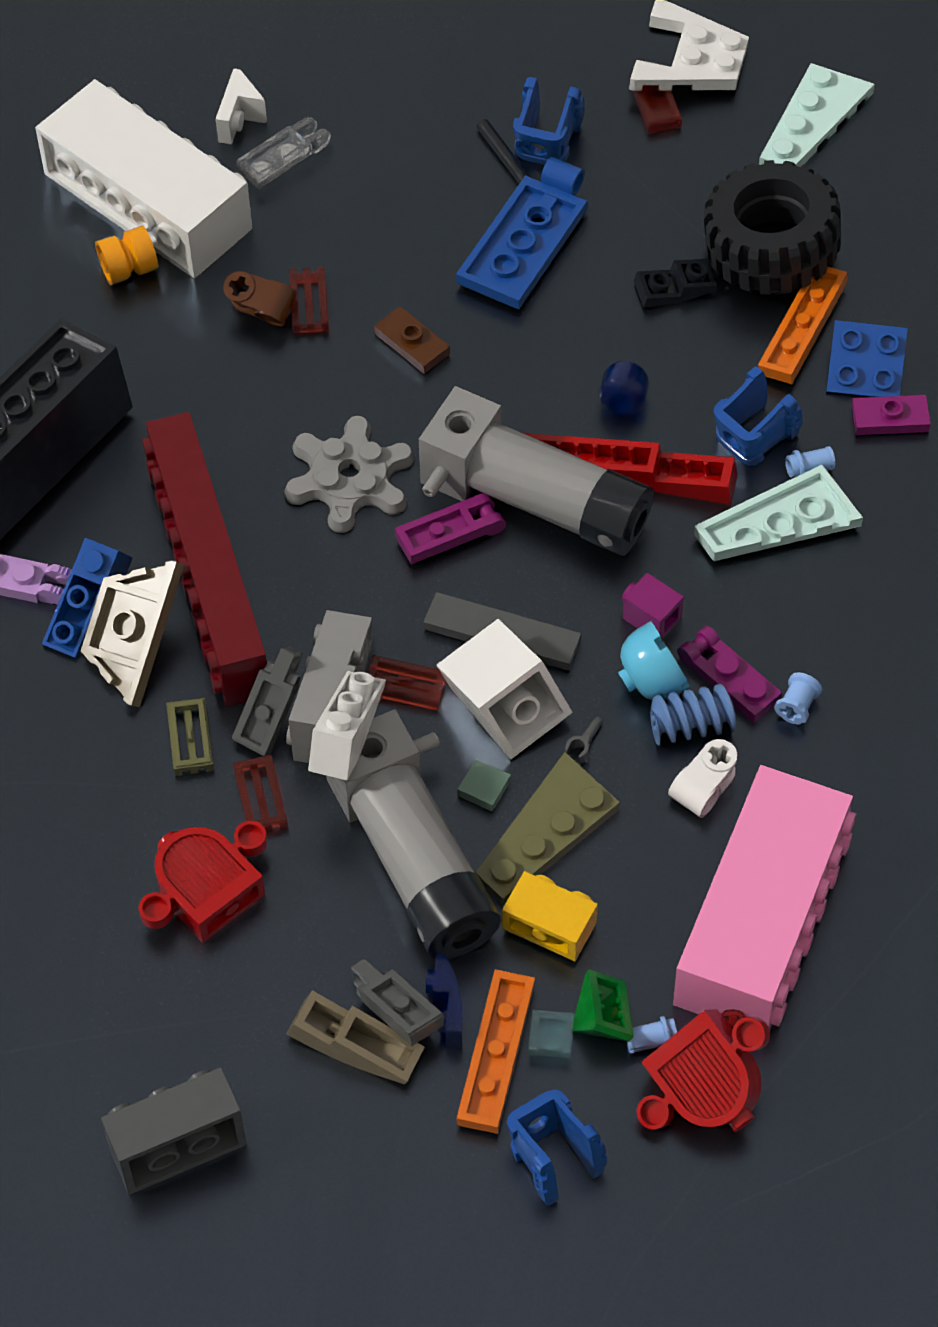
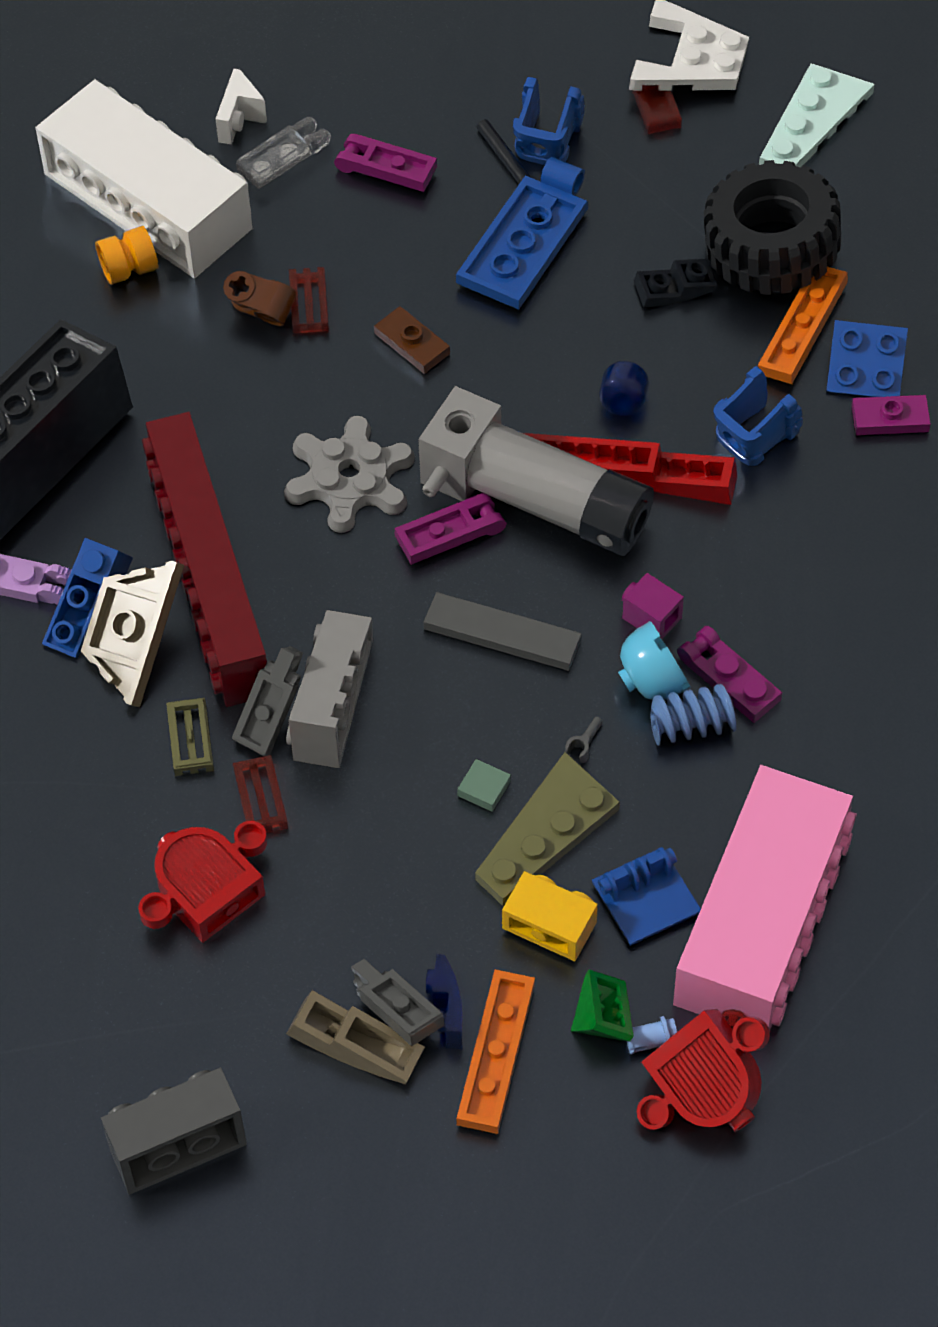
(345, 725): white slope -> none
(386, 162): none -> magenta plate
(403, 688): clear red tile -> none
(414, 840): light grey piece -> none
(505, 688): white slope -> none
(551, 1034): clear light blue plate -> none
(556, 1115): blue piece -> none
(646, 895): none -> blue hinge
(705, 777): white piece -> none
(783, 515): light aqua wing -> none
(798, 698): light blue bush -> none
(799, 463): light blue pin -> none

